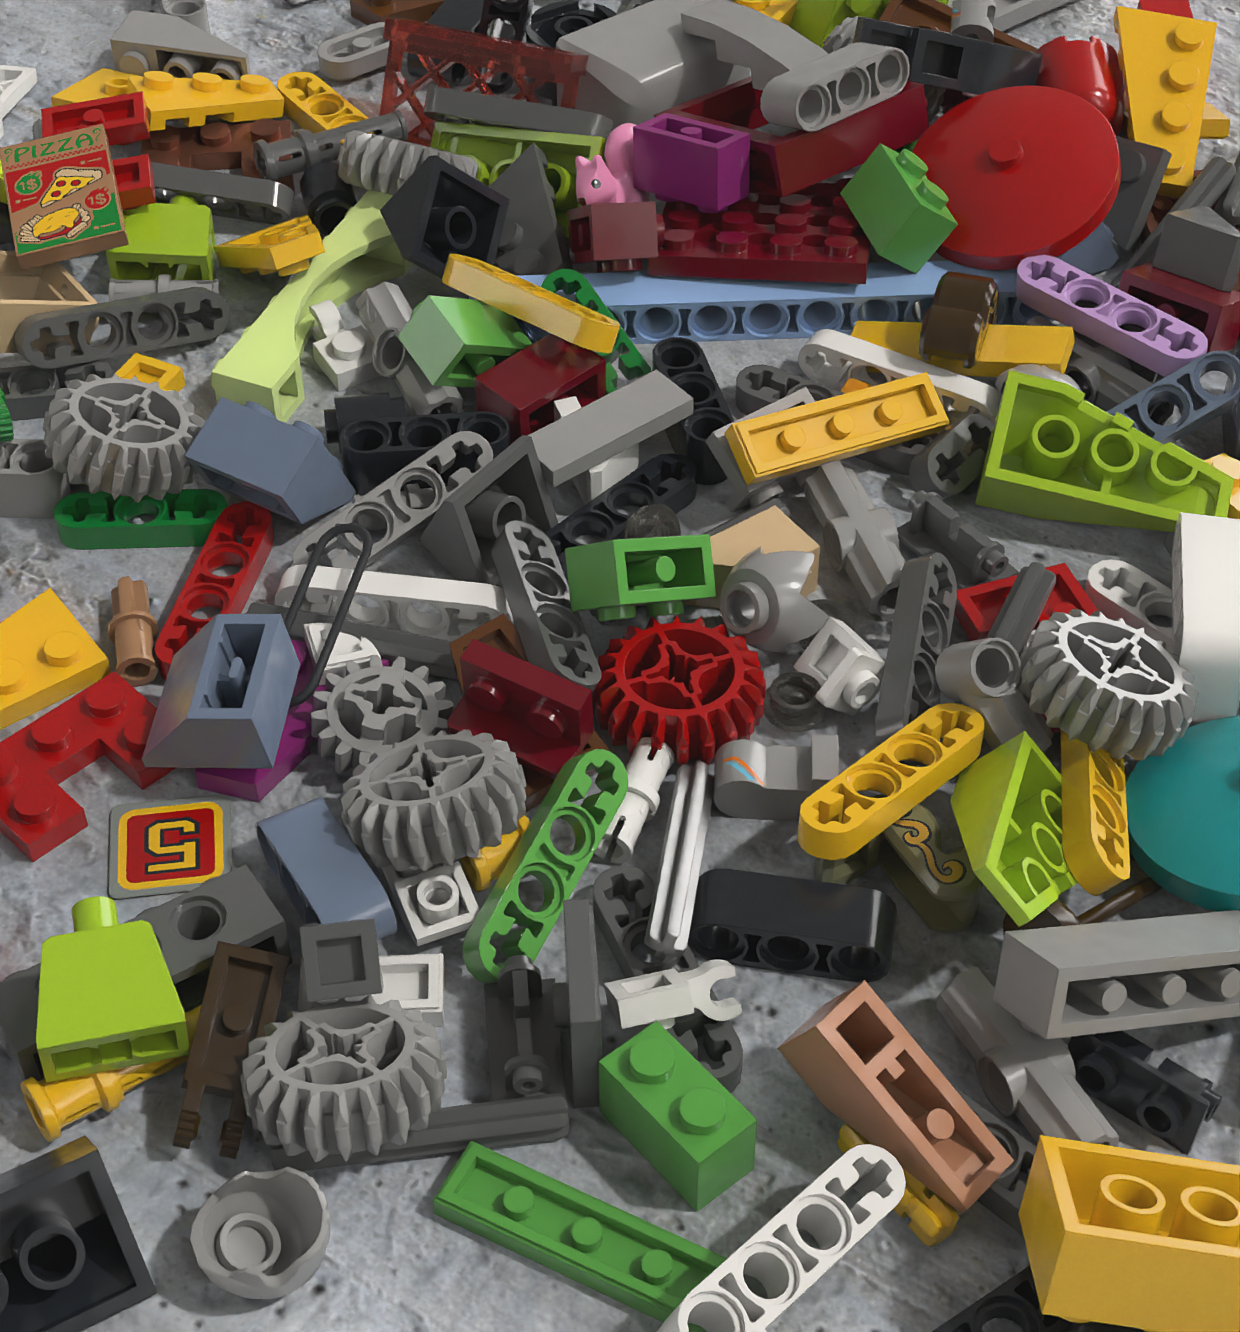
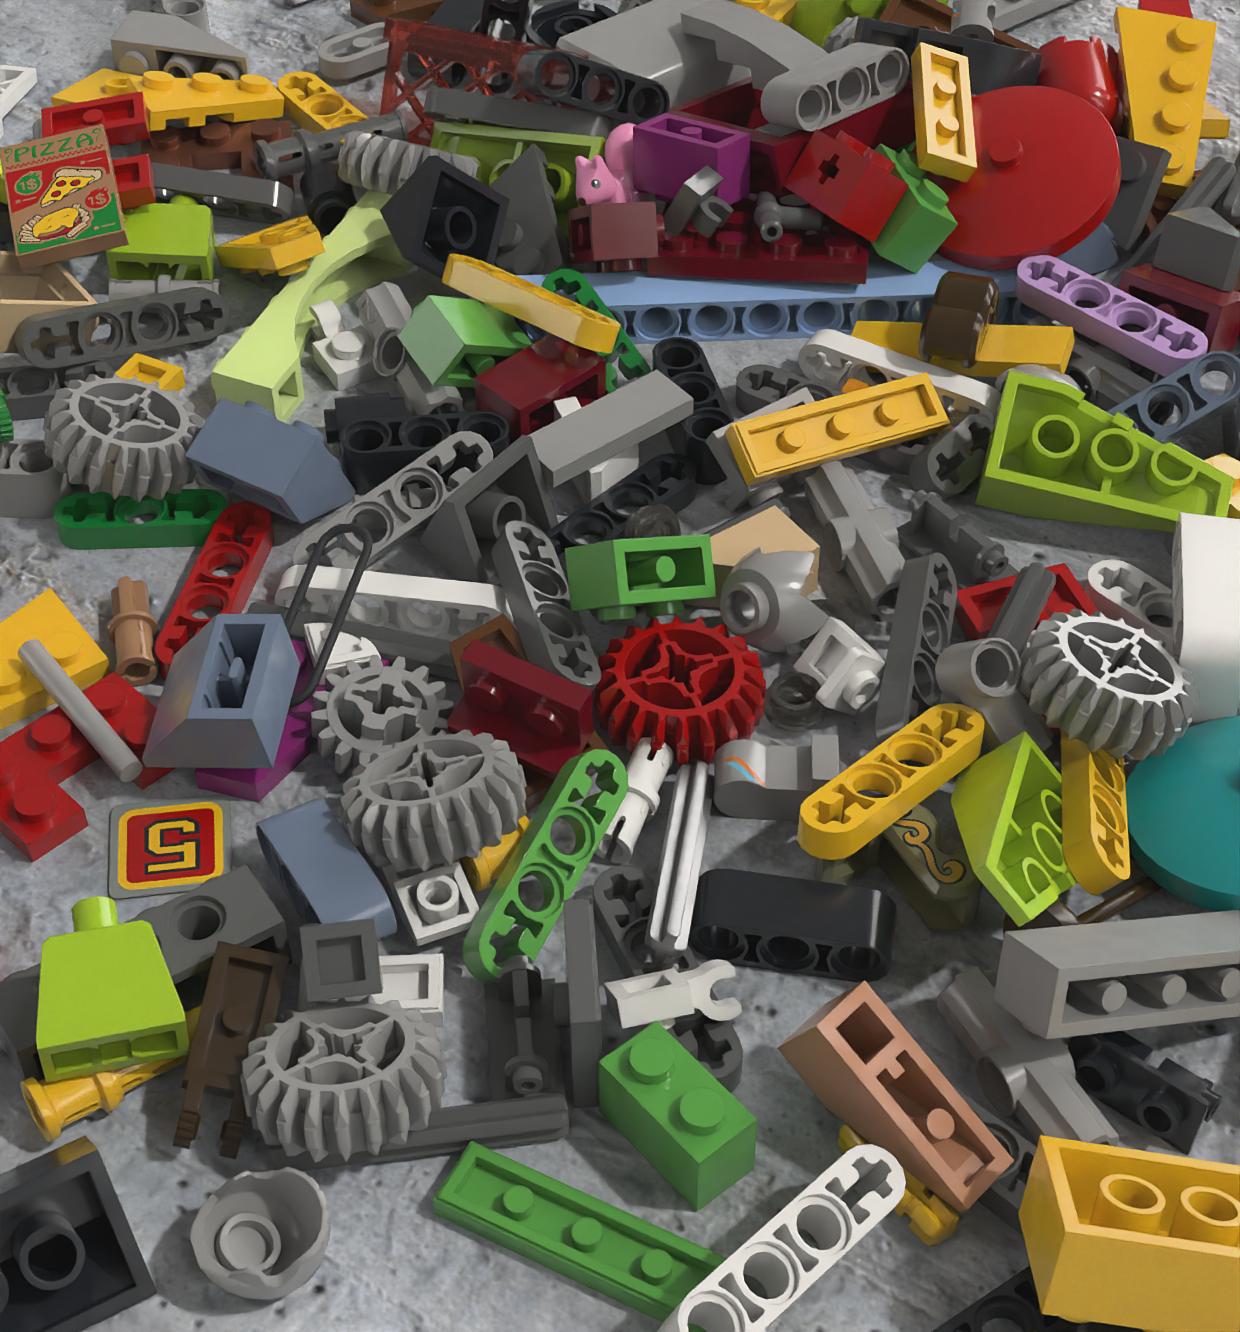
(80, 710): none -> light grey bar
(571, 83): none -> black beam
(697, 205): none -> dark grey tile
(773, 217): none -> dark grey piece
(847, 182): none -> red brick
(943, 113): none -> yellow plate

